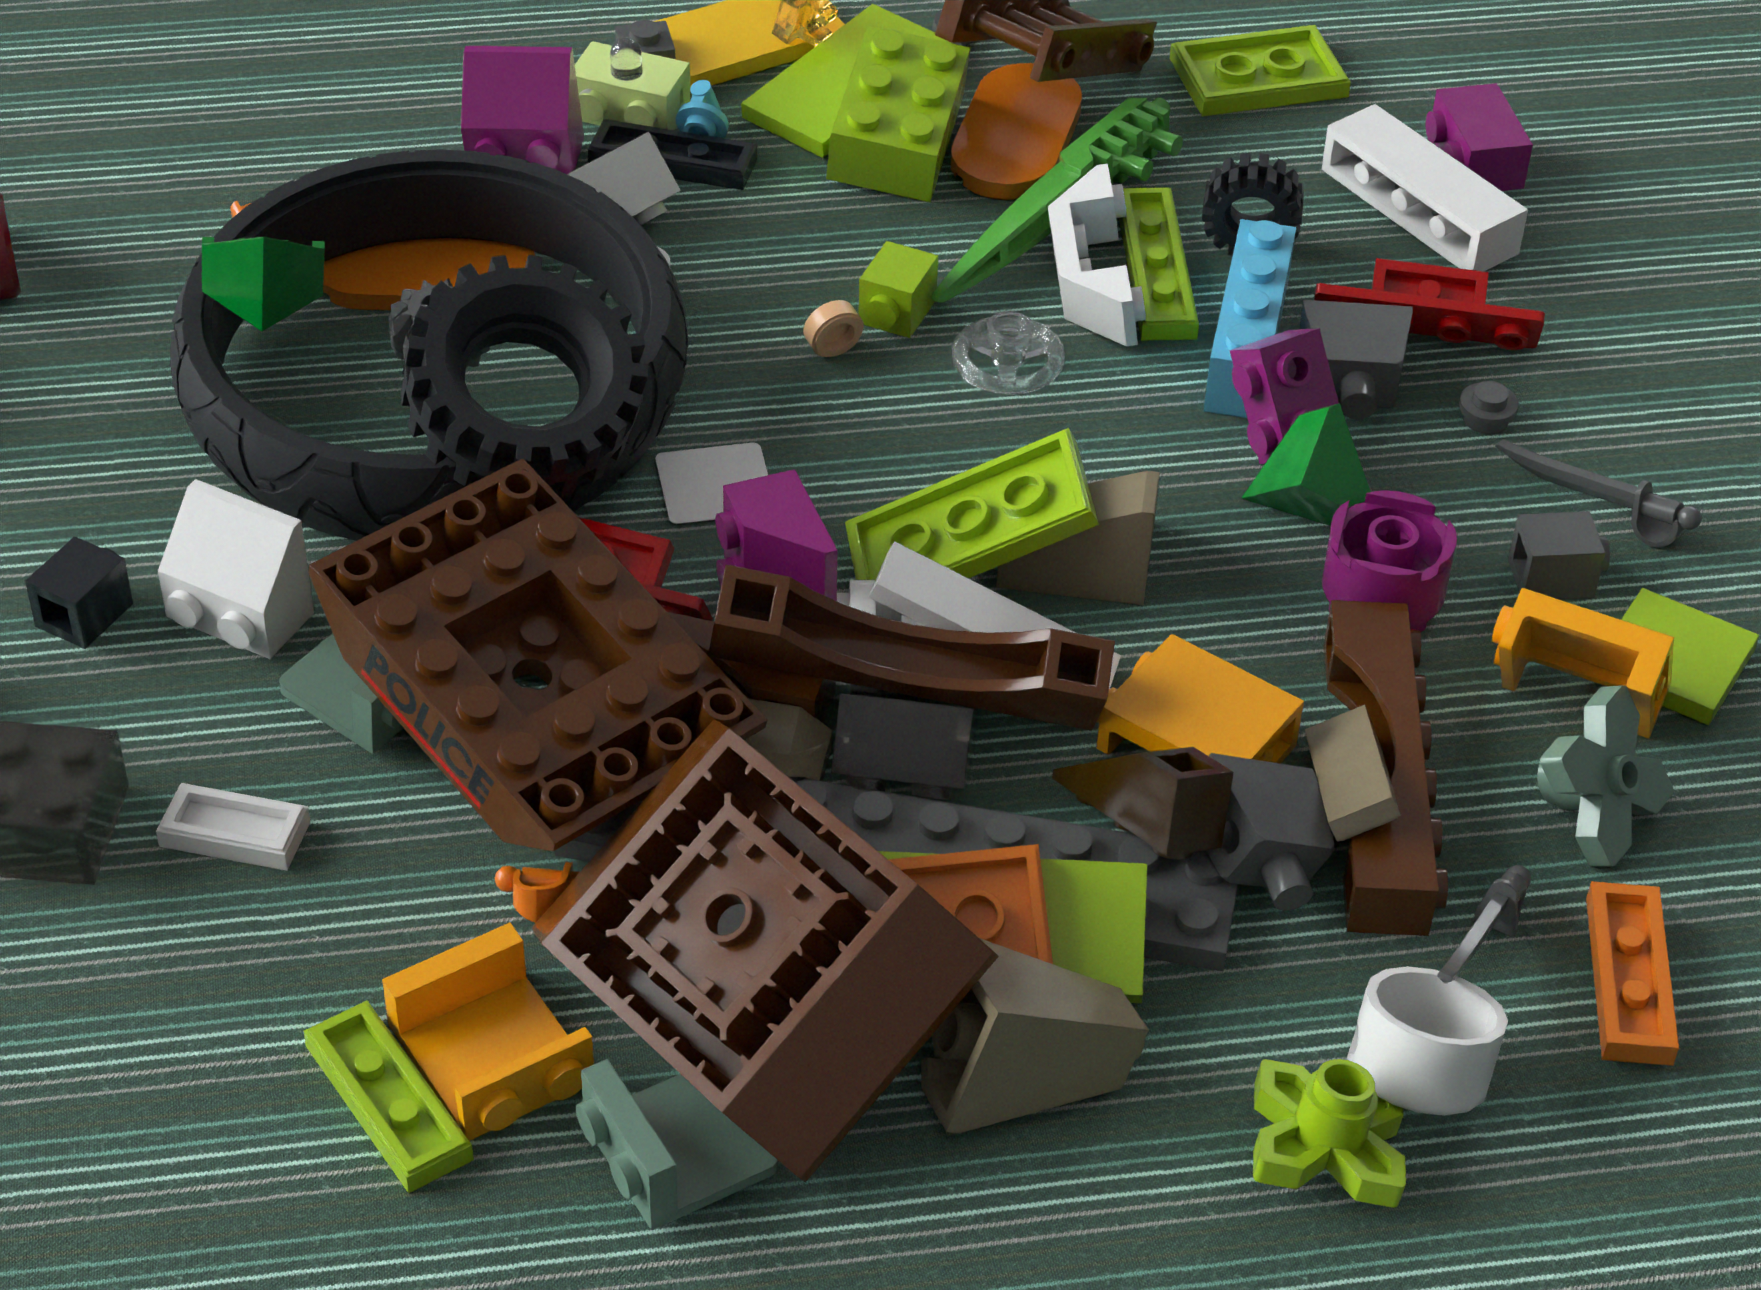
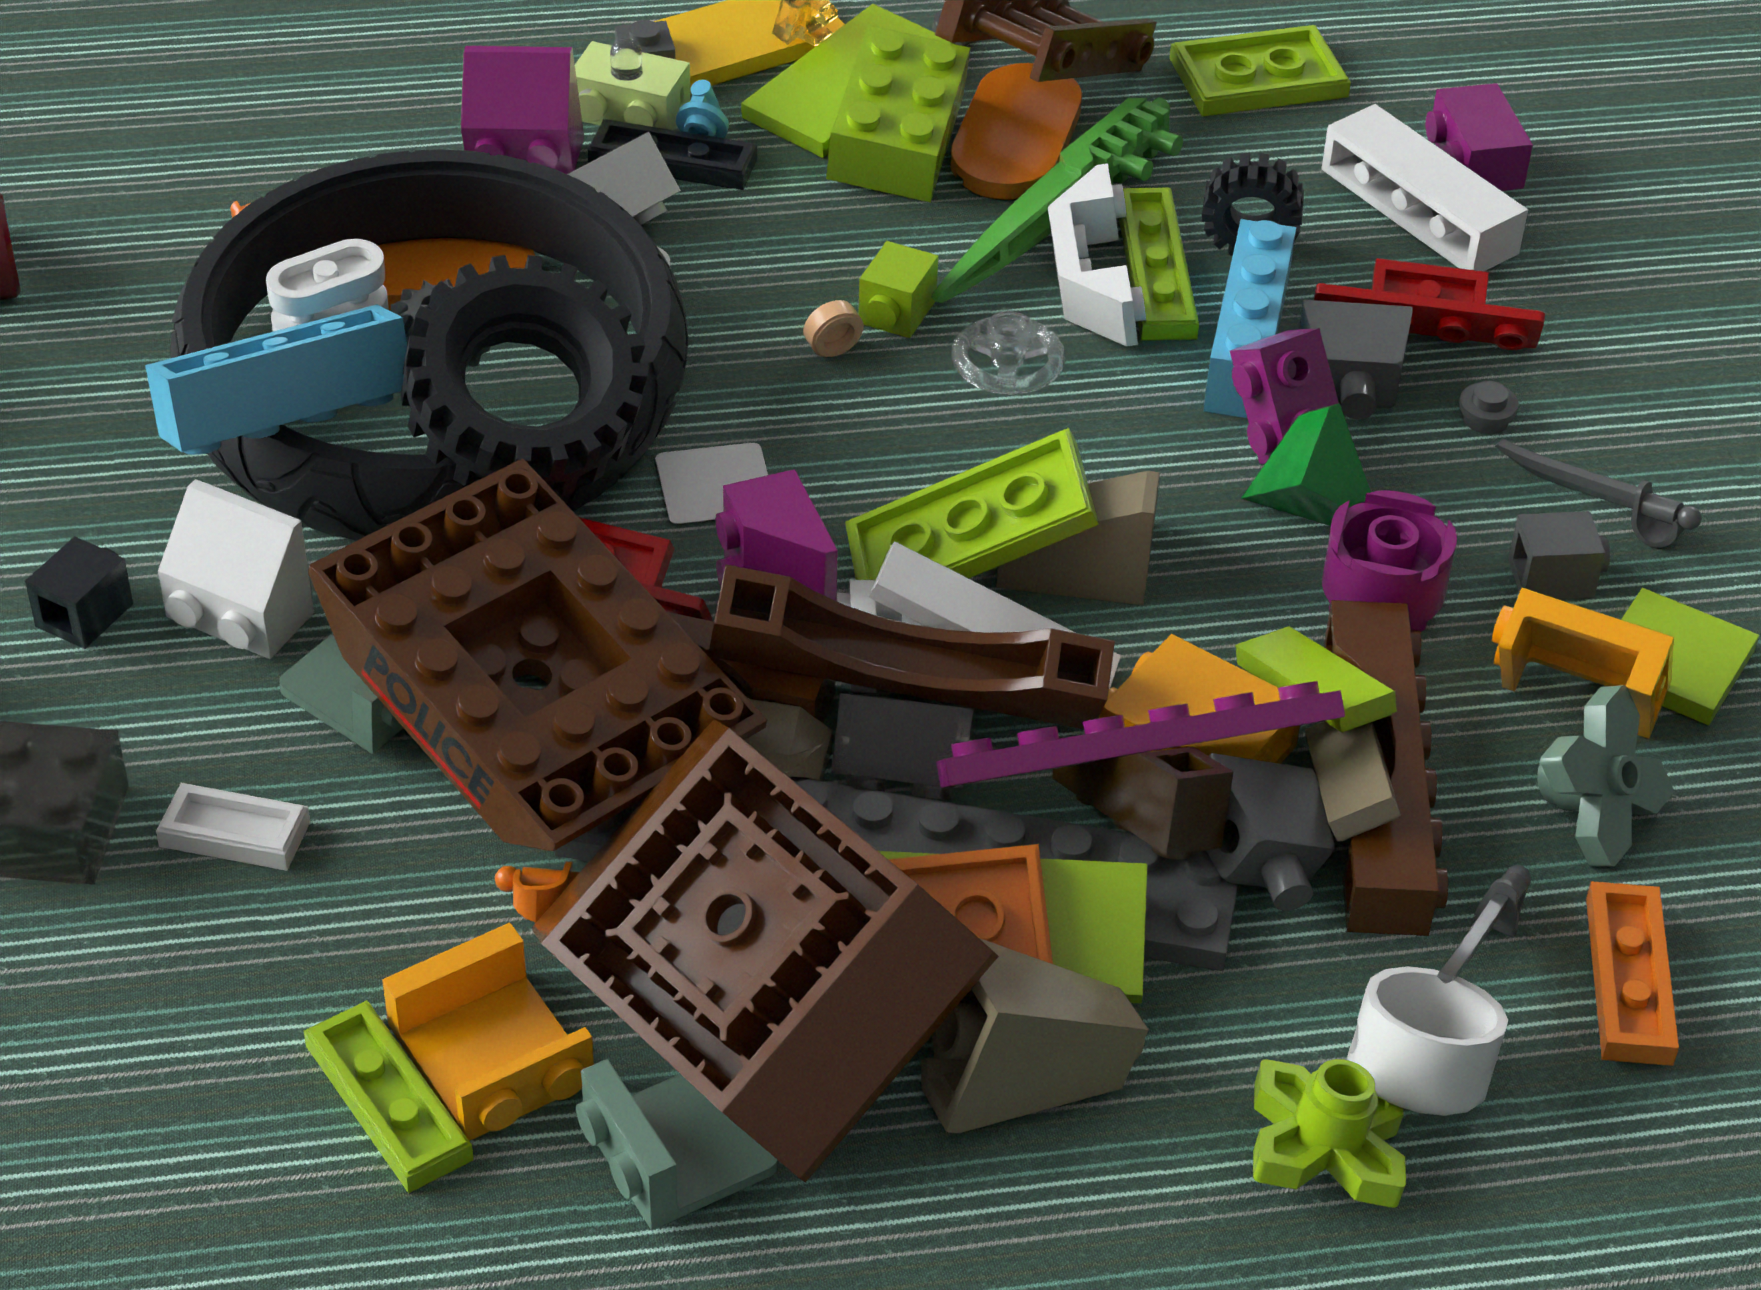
(262, 277): green slope -> none
(278, 379): none -> medium azure brick
(326, 283): none -> white brick
(1111, 739): none -> magenta plate
(1292, 658): none -> lime tile

